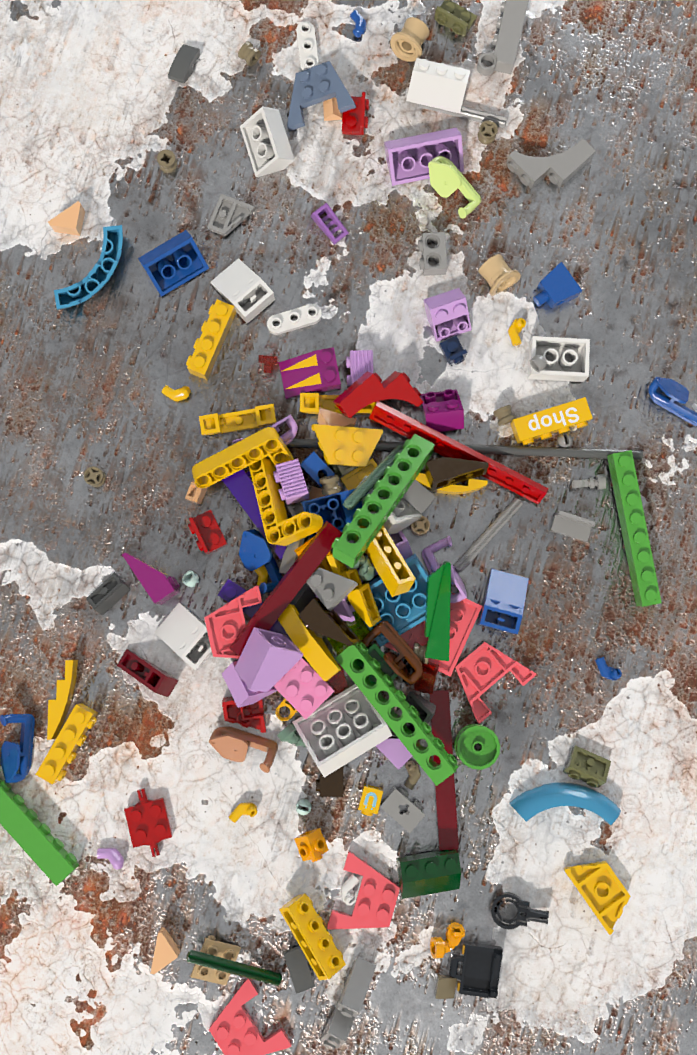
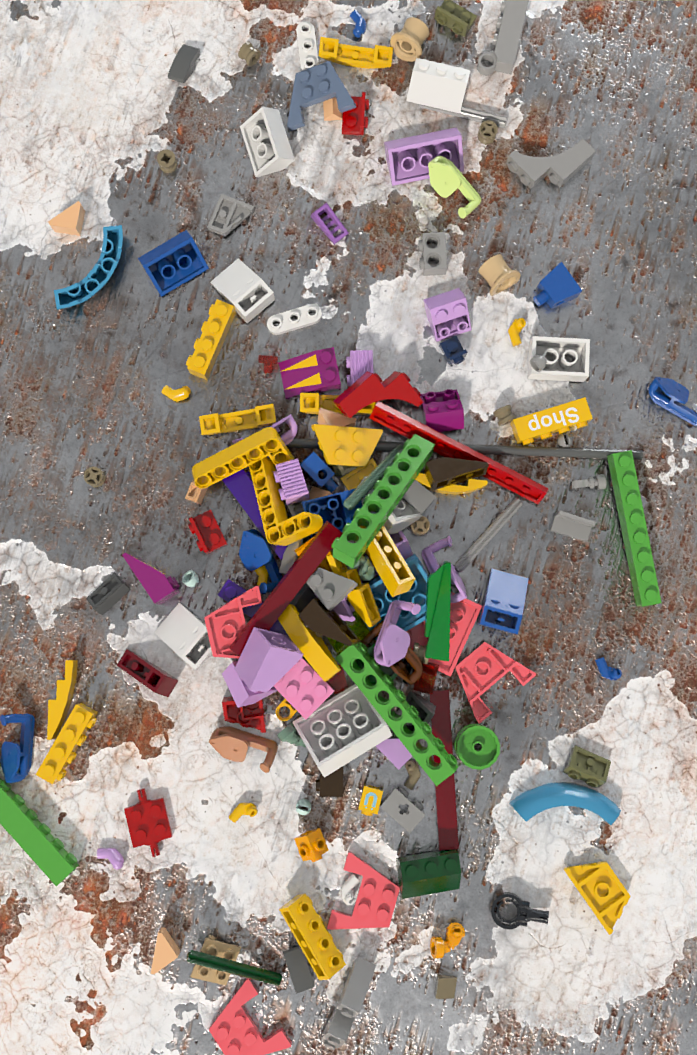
(330, 485): dark tan wheel -> none
(354, 55): none -> yellow slope
(392, 640): none -> lavender piece
(478, 969): black piece -> none

